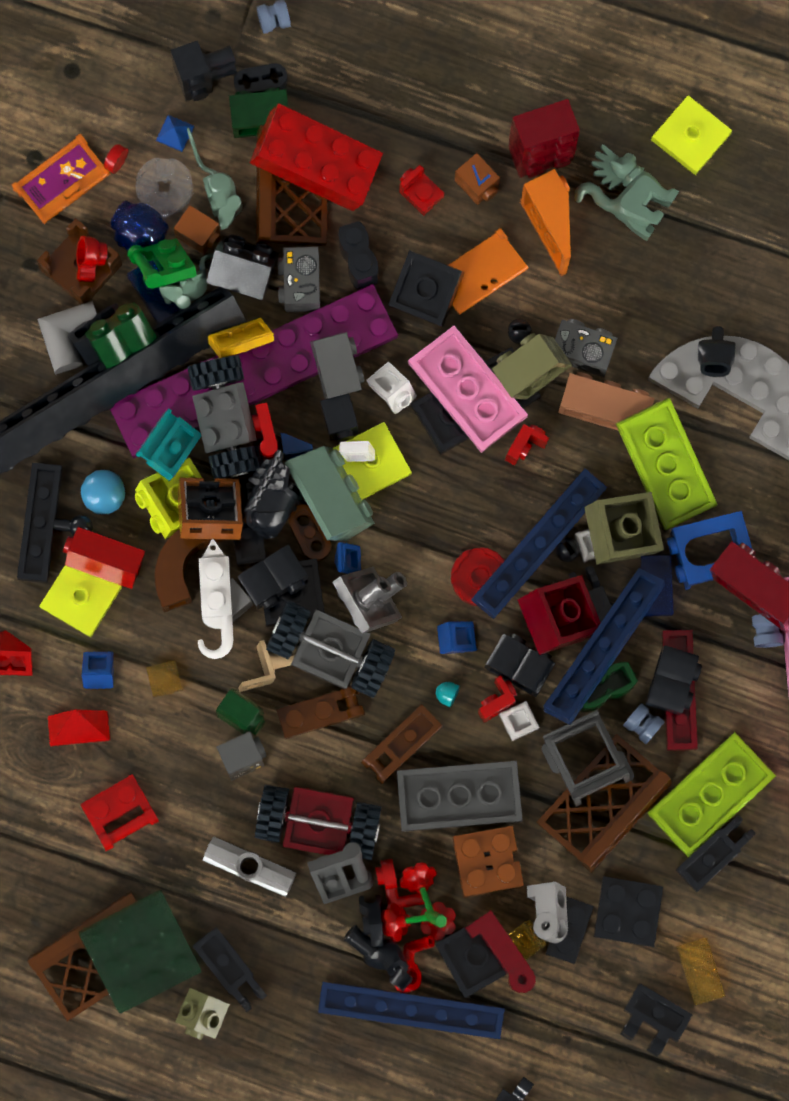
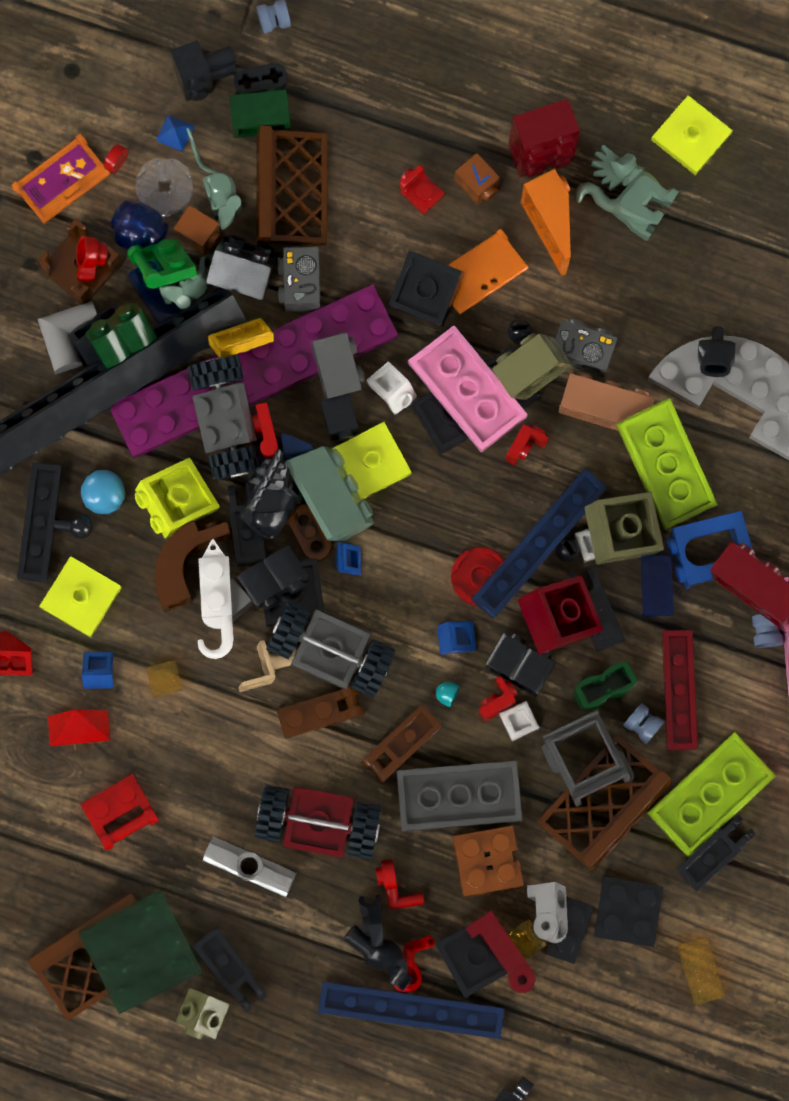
(103, 557): red brick -> none
(168, 444): teal plate -> none
(209, 509): piece -> none
(241, 713): dark green brick -> none
(242, 755): dark grey brick -> none
(316, 157): red brick -> none
(330, 876): dark grey plate -> none
(356, 252): black brick -> none
(357, 451): white tile -> none
(370, 597): flat silver plate -> none
(435, 918): red plant -> none
(604, 646): dark blue plate -> none
(657, 1013): black plate -> none
(673, 680): black brick -> none

